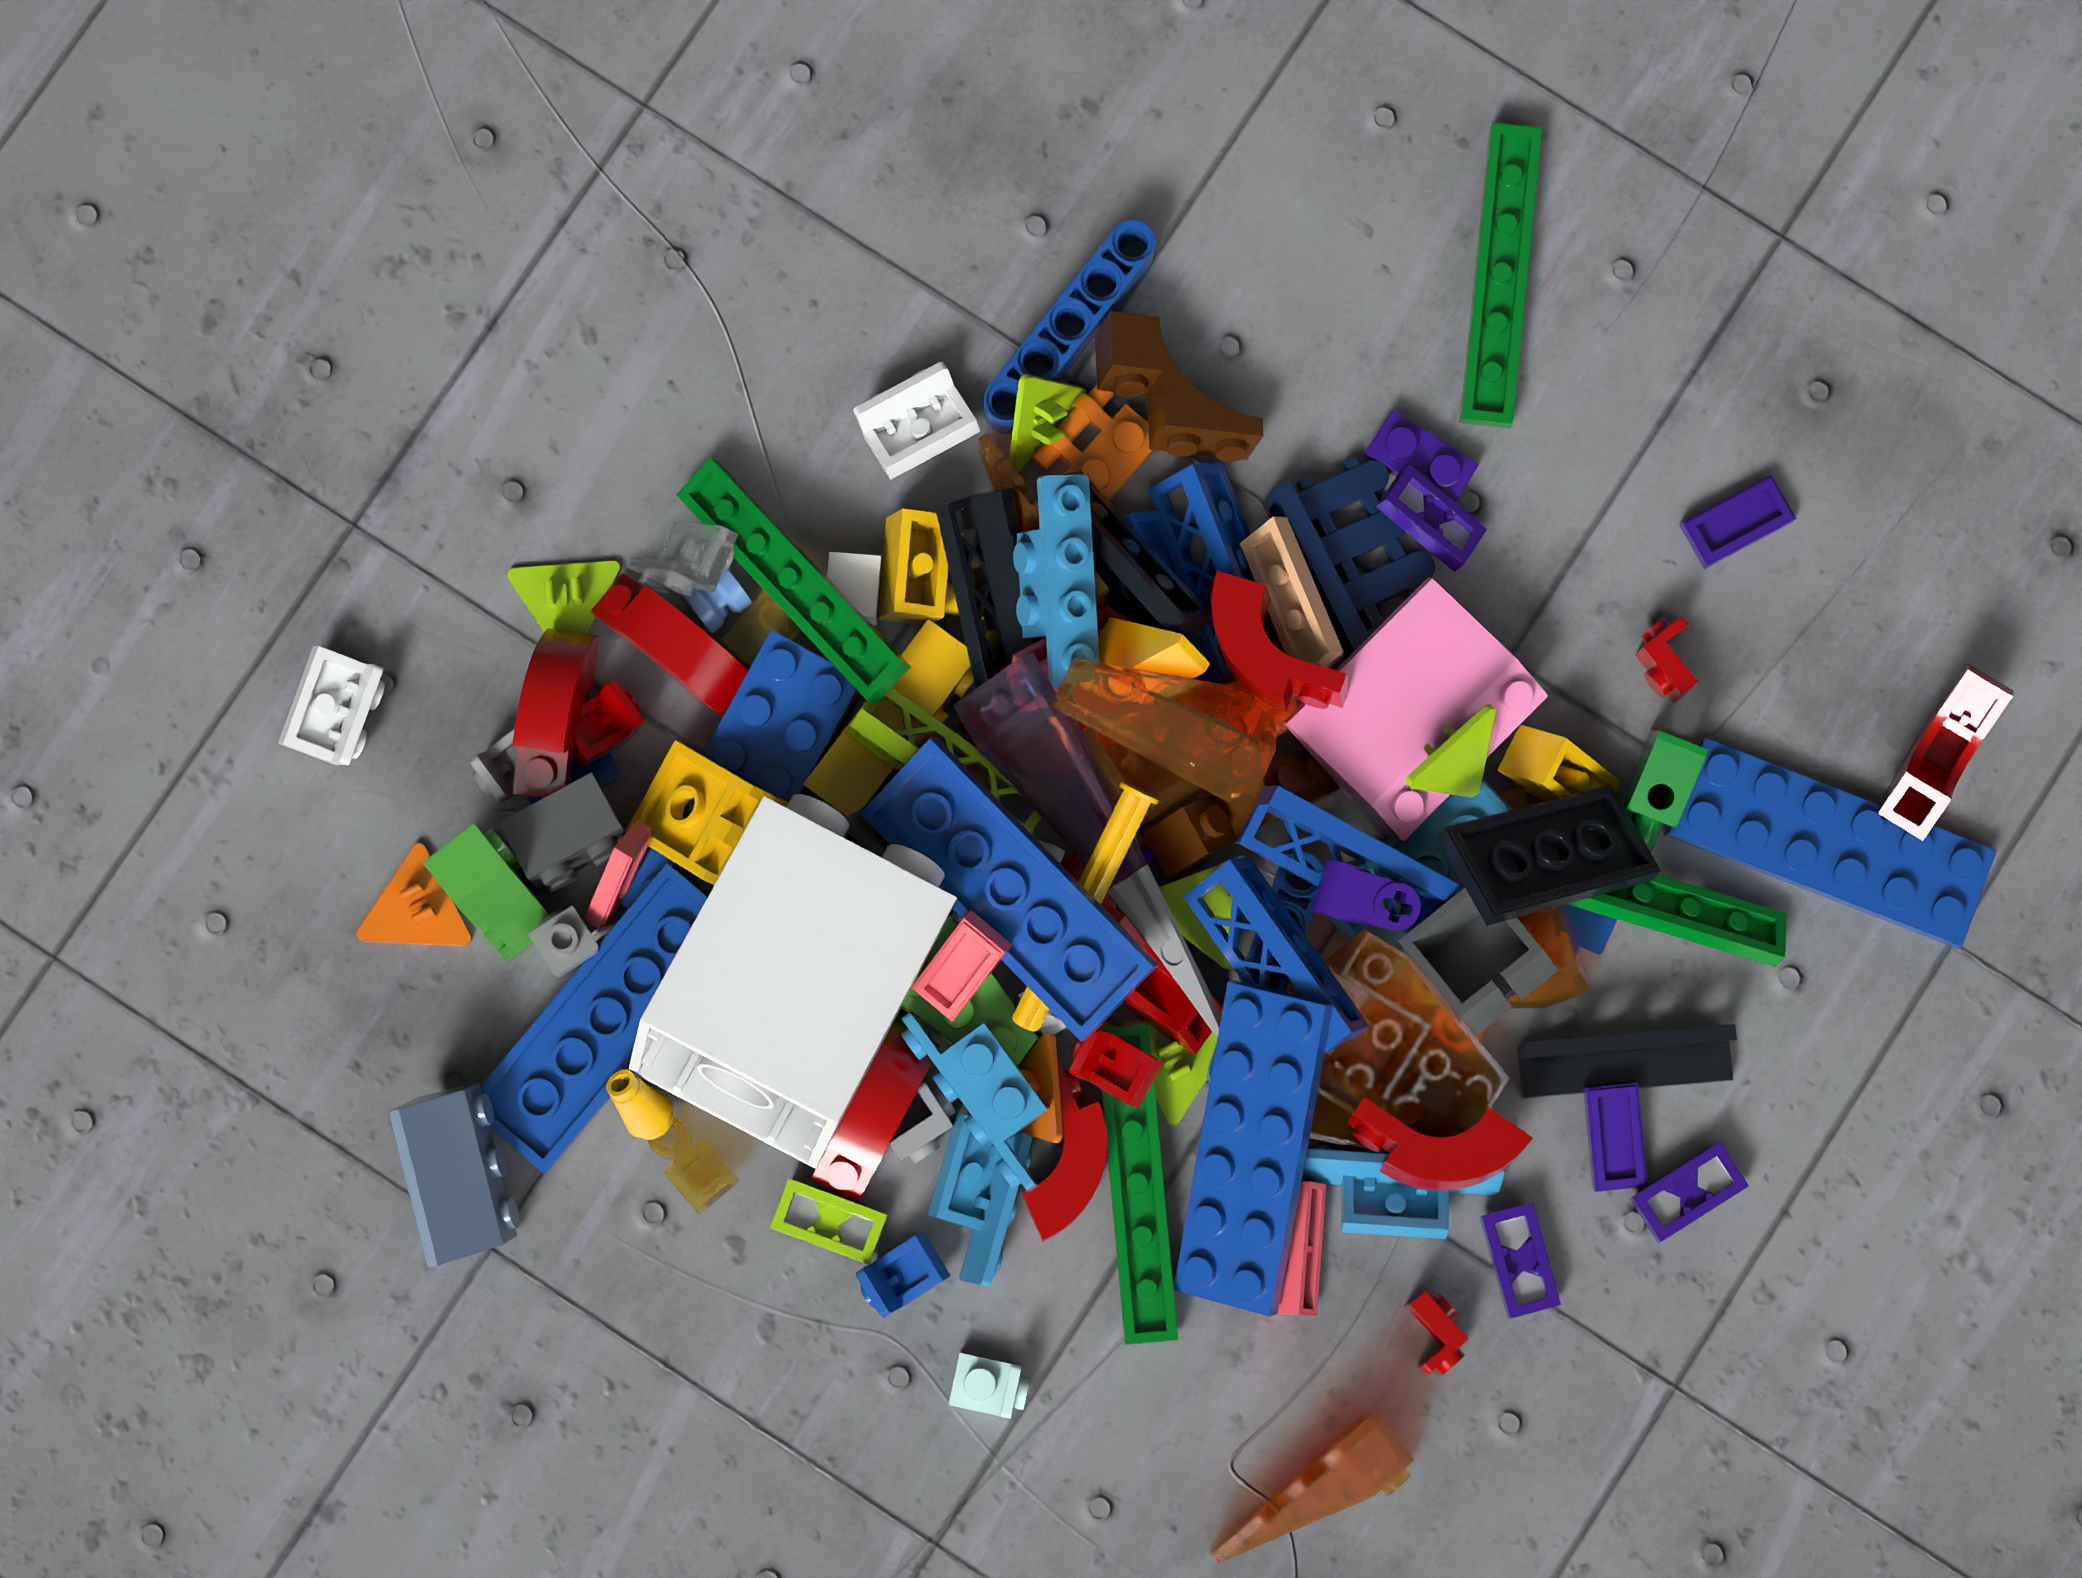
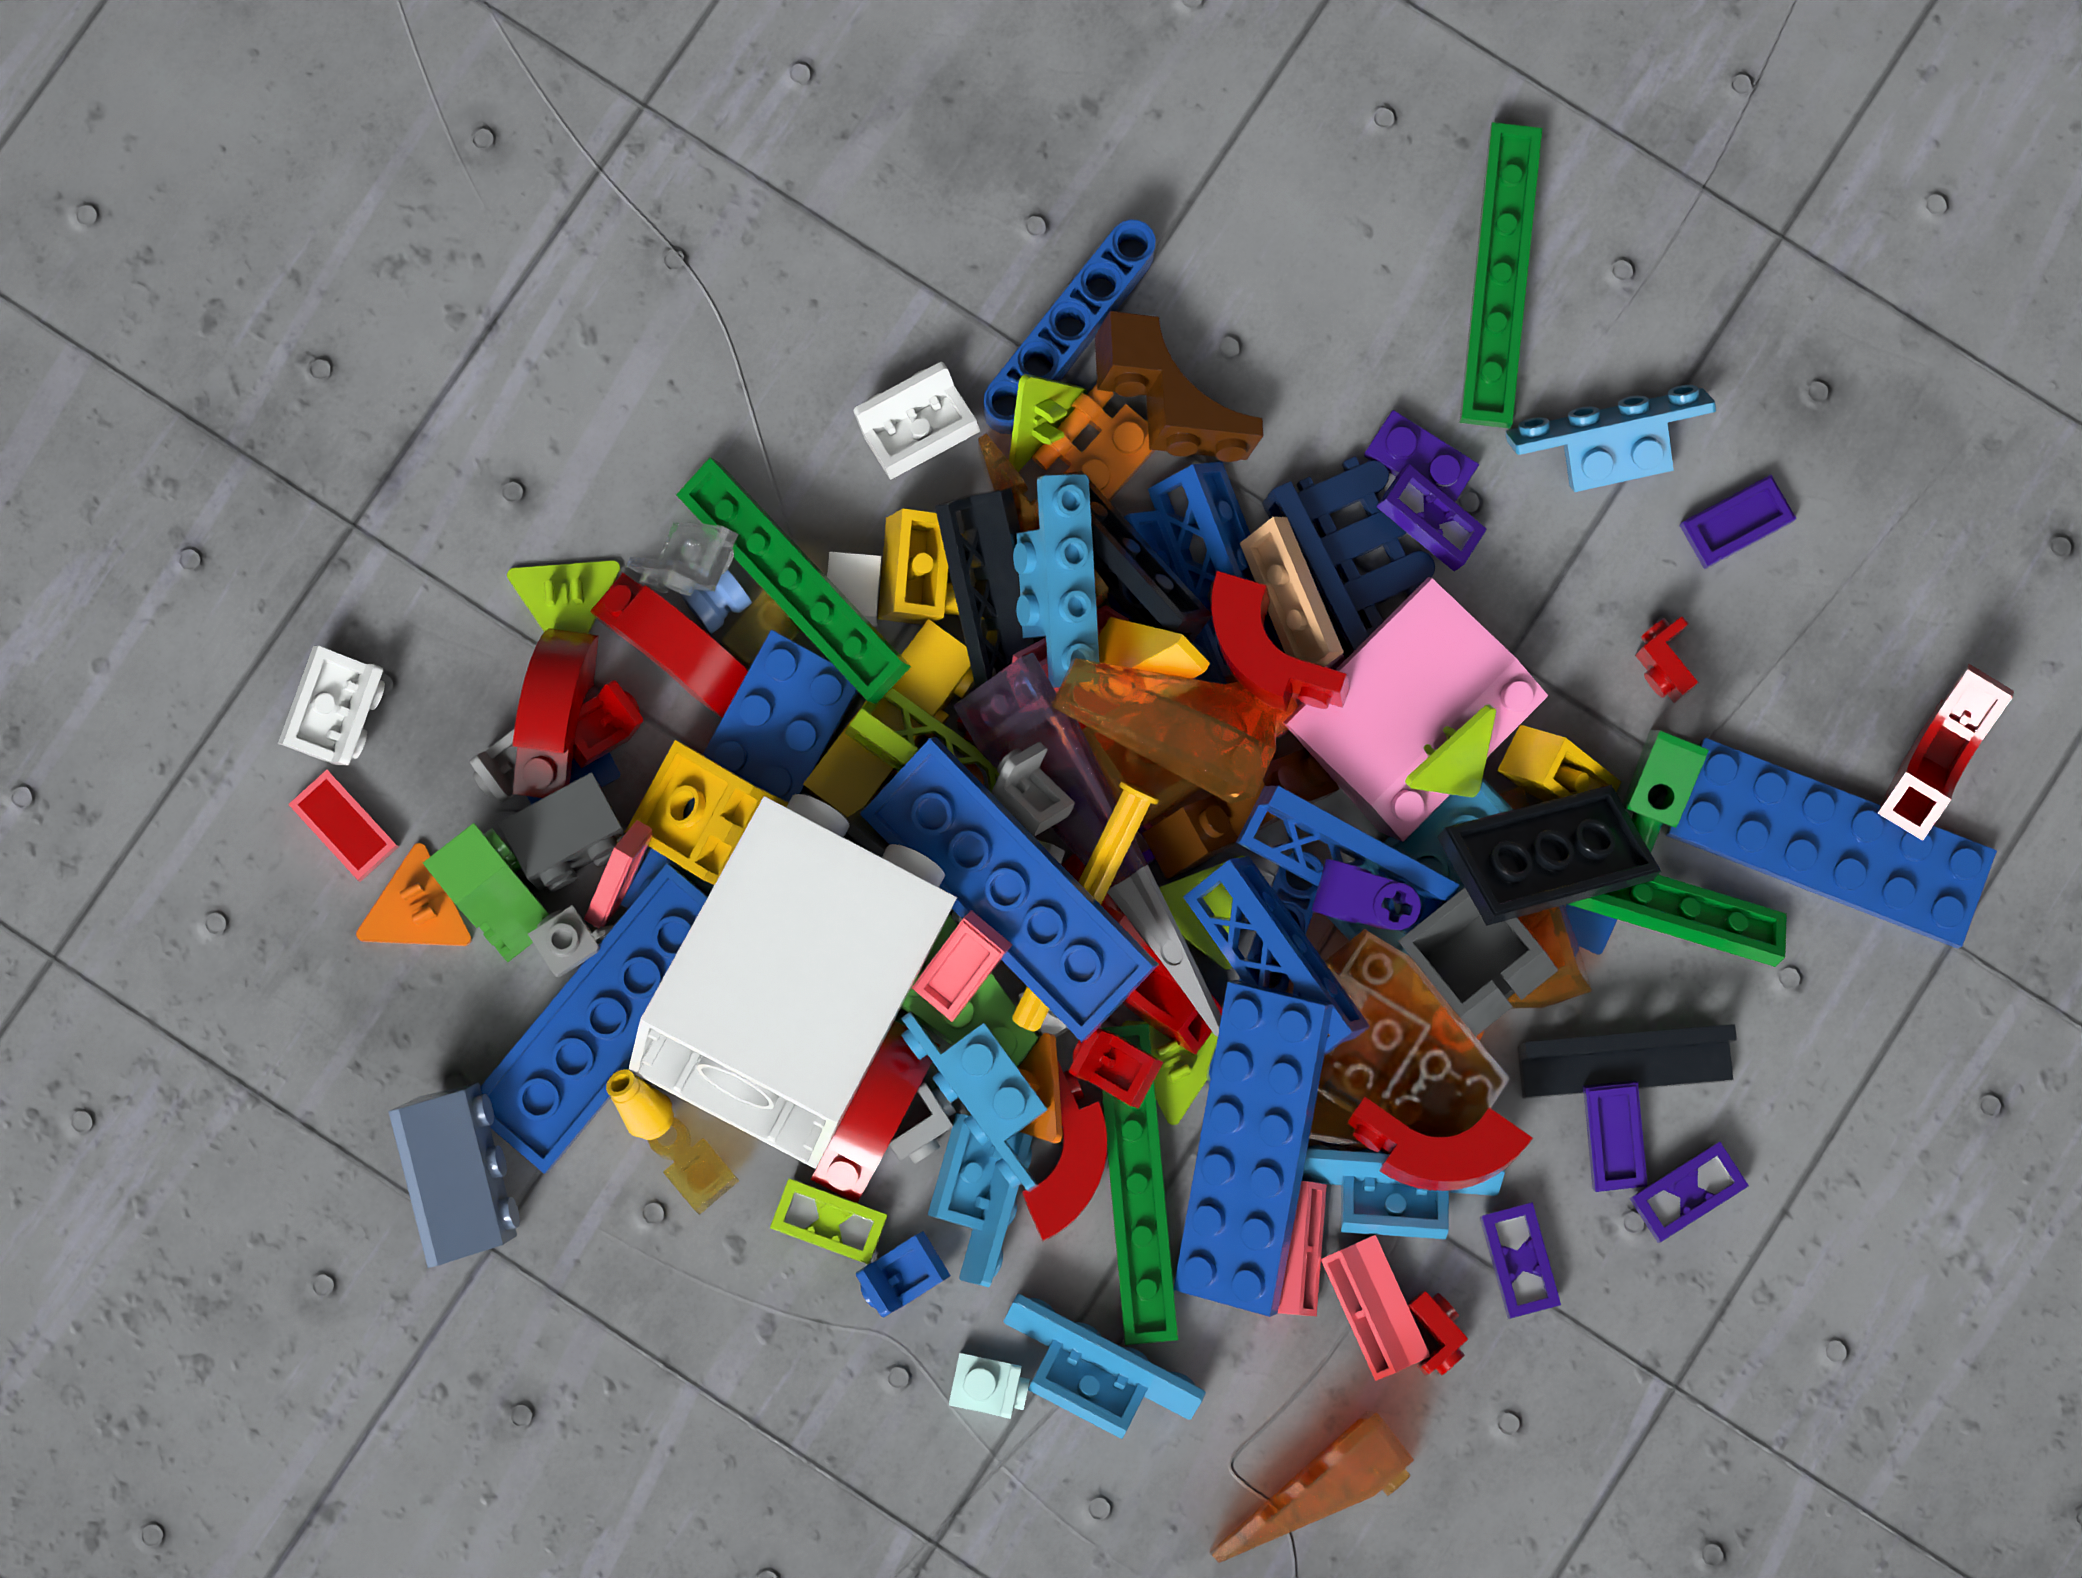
(343, 825): none -> red tile
(1029, 791): none -> light grey bracket
(1094, 1374): none -> dark azure bracket
(1375, 1308): none -> coral piece
(1614, 441): none -> bracket

